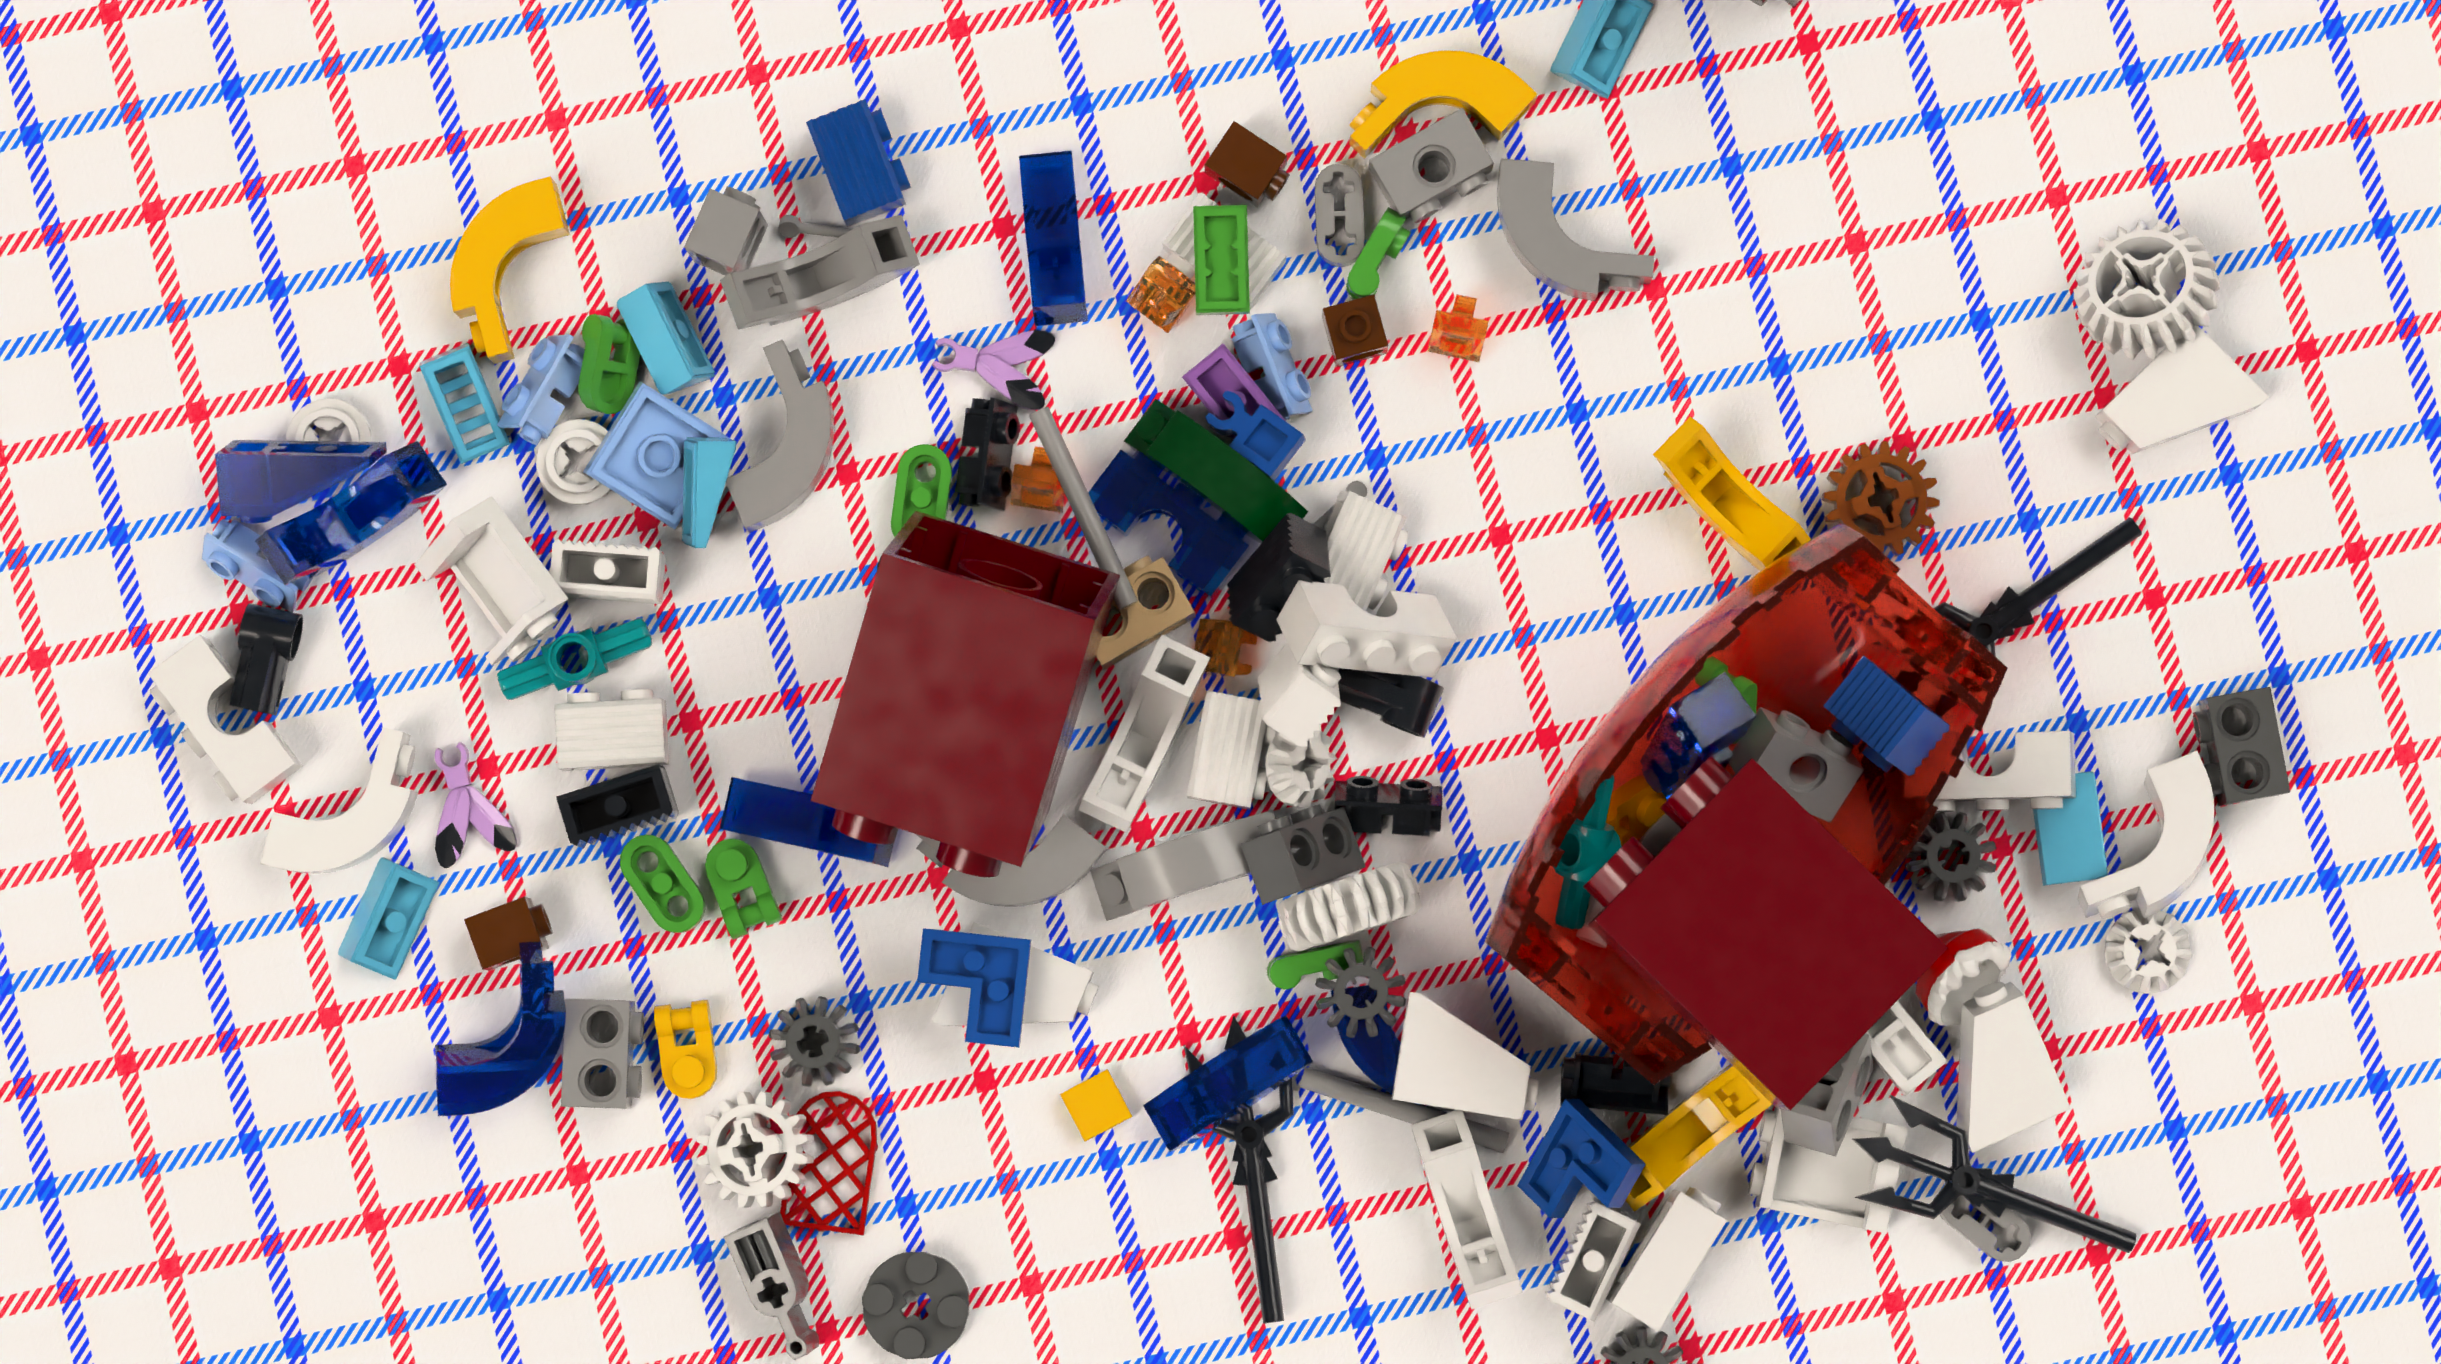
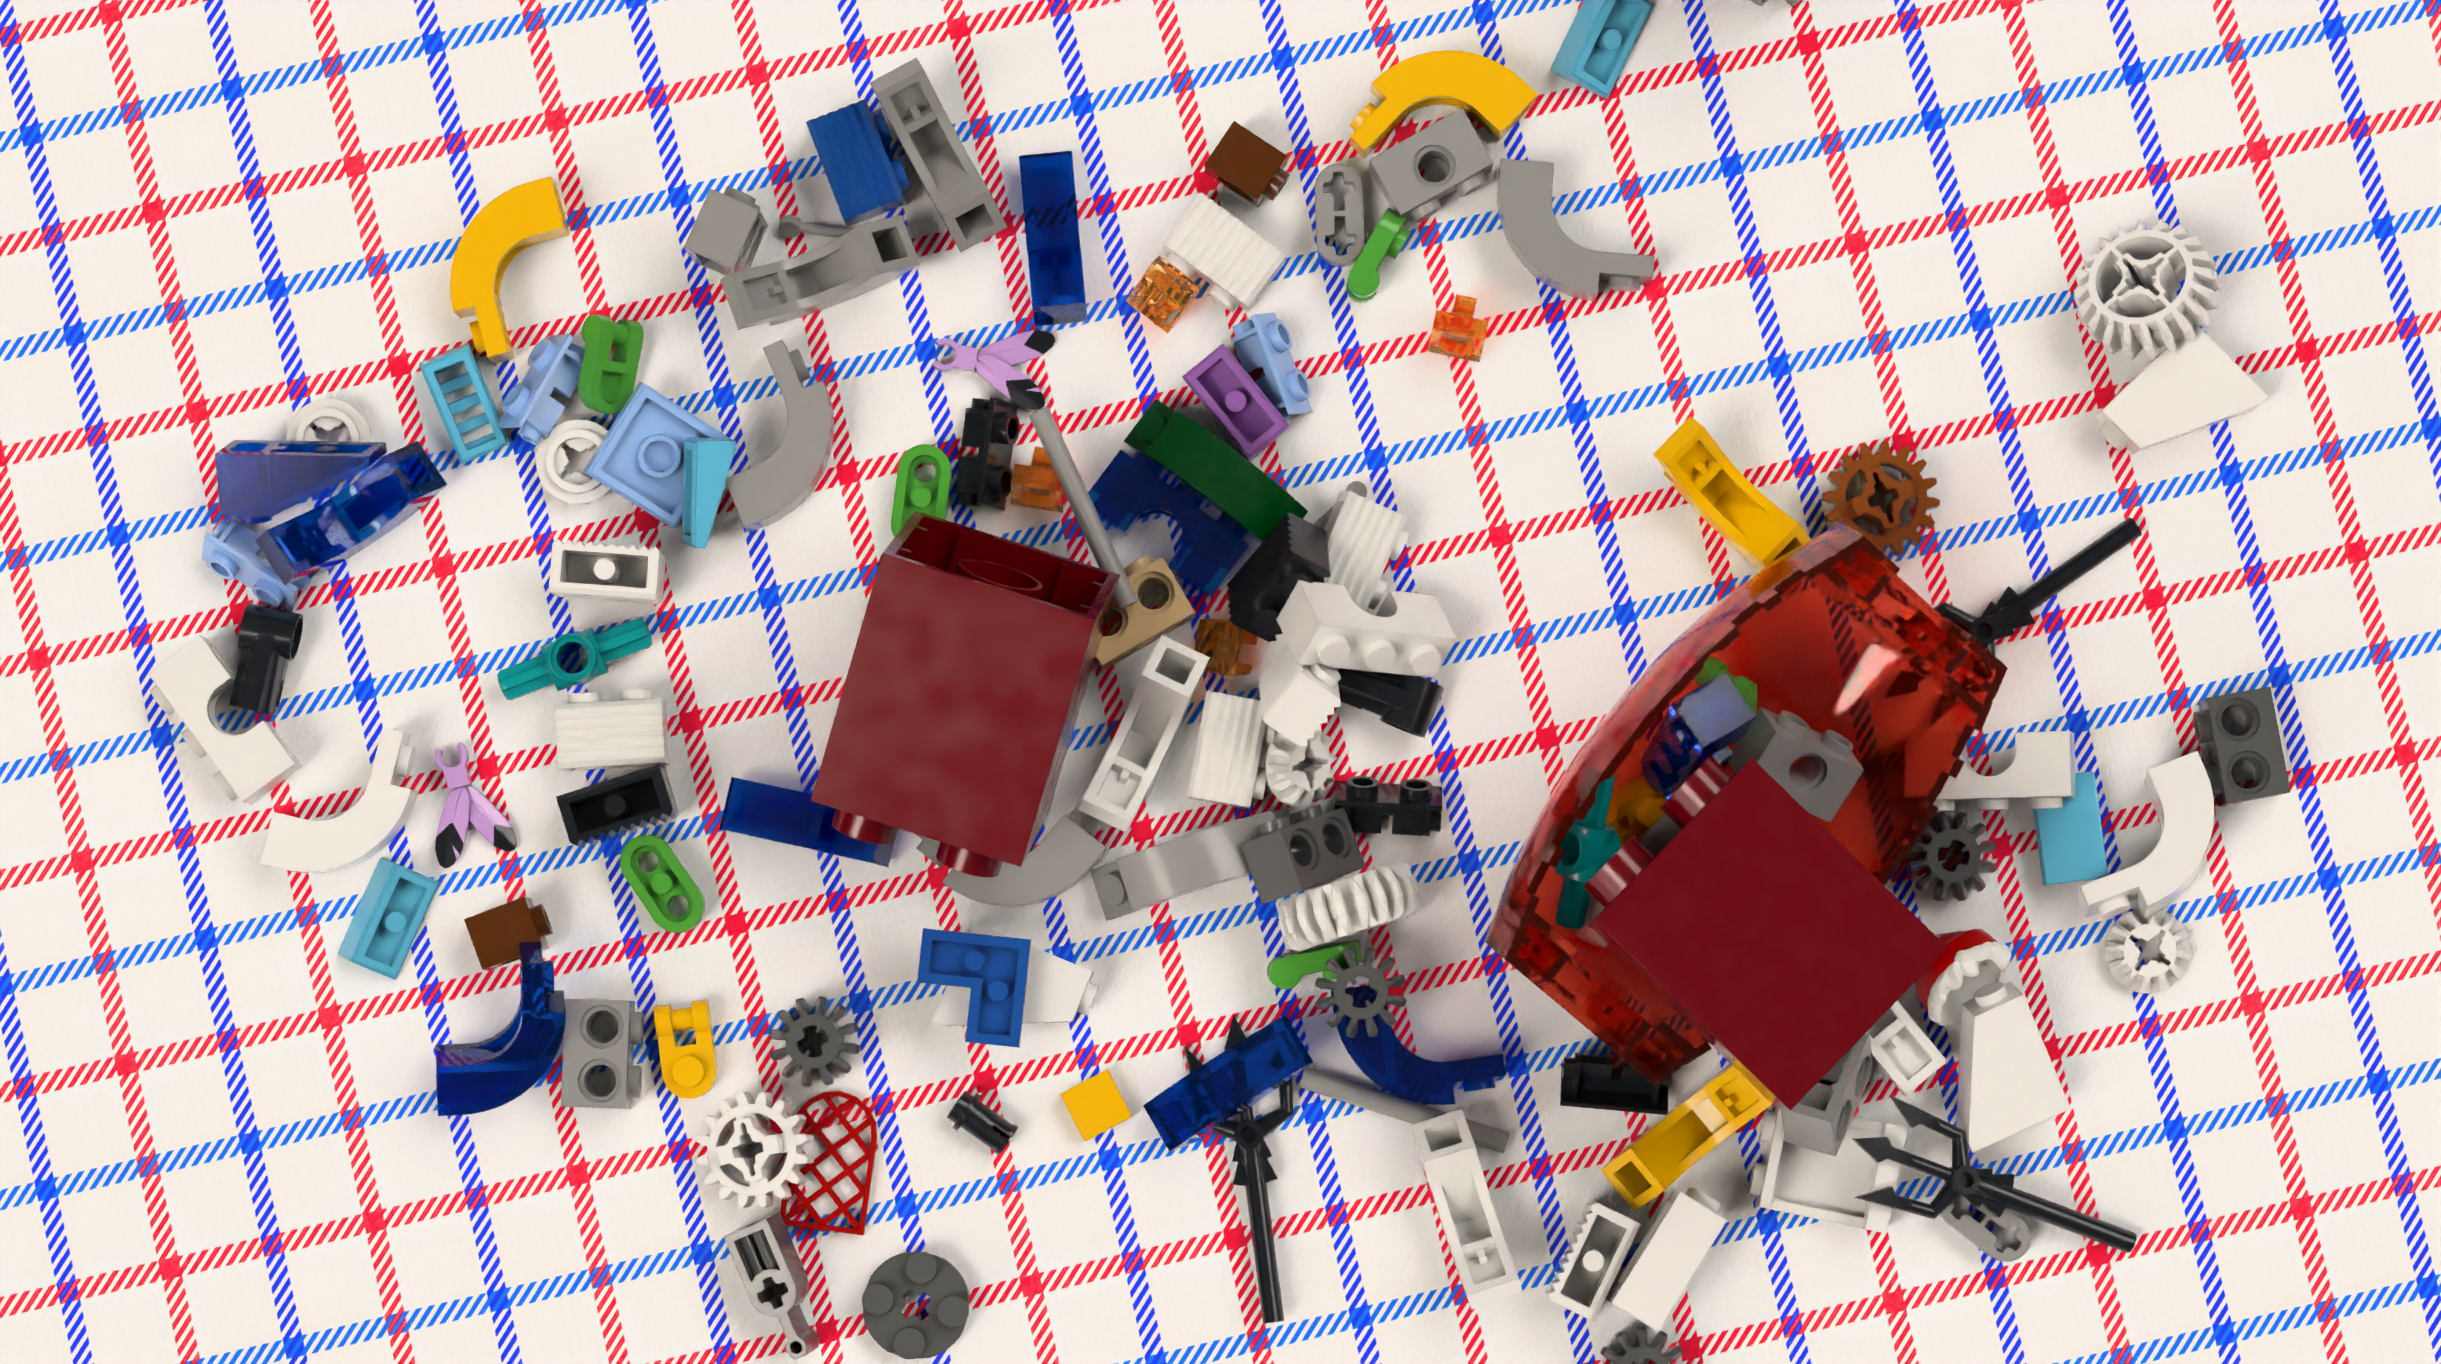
(499, 576): white panel -> none
(665, 337): medium azure slope -> none
(735, 868): bright green plate -> none
(938, 155): none -> light grey arch
(981, 1121): none -> black pin
(1221, 260): bright green plate -> none
(1259, 438): blue plate -> none
(1355, 330): reddish brown brick -> none
(1458, 1067): white slope -> none
(1576, 1153): blue plate -> none
(1886, 717): blue brick -> none

